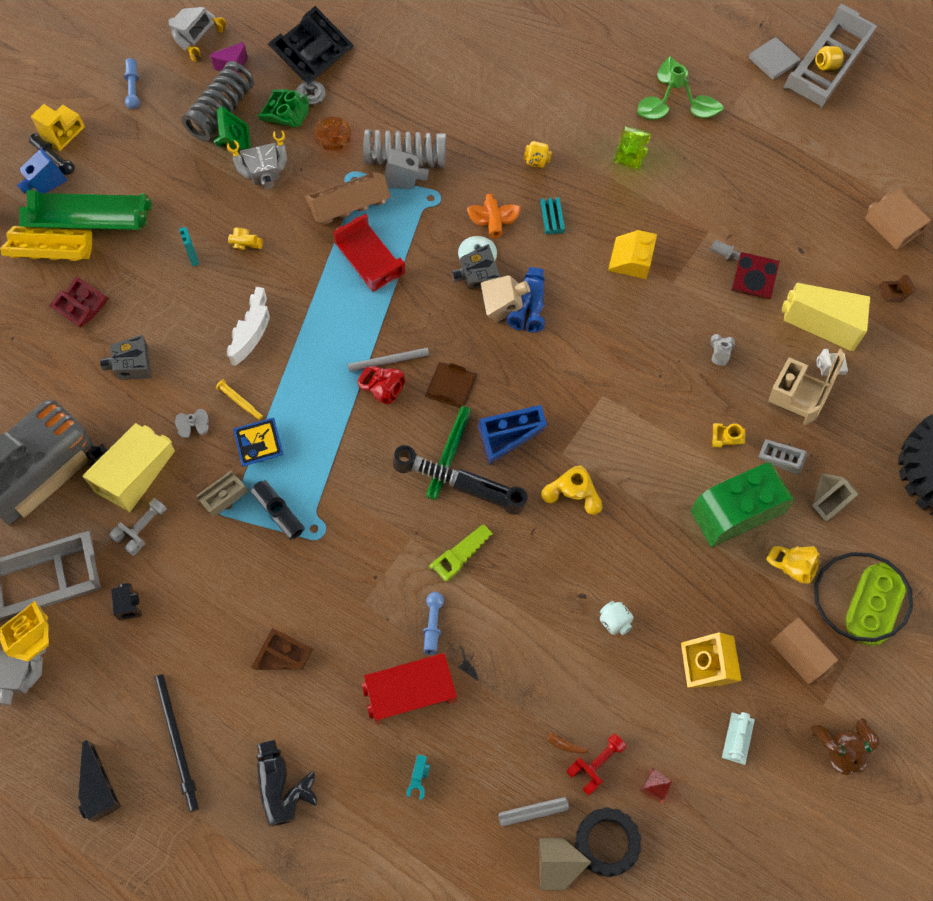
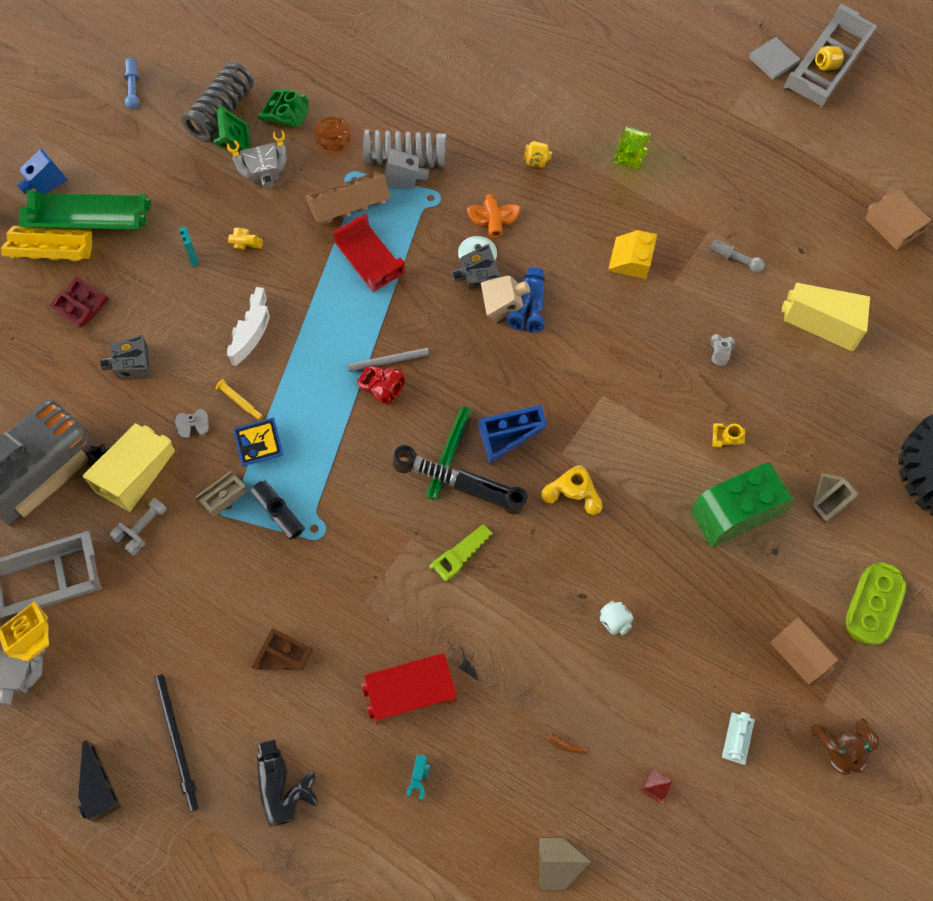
(57, 126): yellow brick -> none
(65, 166): black pin -> none
(124, 602): black brick -> none
(191, 25): light grey torso -> none
(234, 53): magenta slope -> none
(311, 45): black slope -> none
(314, 87): light grey gear -> none
(435, 602): medium blue pin -> none
(451, 384): reddish brown piece -> none
(533, 811): light grey axle -> none
(550, 203): teal tile -> none
(616, 744): red bar -> none
(629, 828): black tyre -> none
(676, 74): bright green plant -> none
(711, 661): yellow slope -> none
(755, 275): dark red tile -> none
(798, 562): yellow piece -> none
(799, 454): light grey slope -> none
(802, 392): tan piece -> none
(825, 362): white bracket -> none
(866, 639): black piece -> none
(897, 290): reddish brown bracket -> none

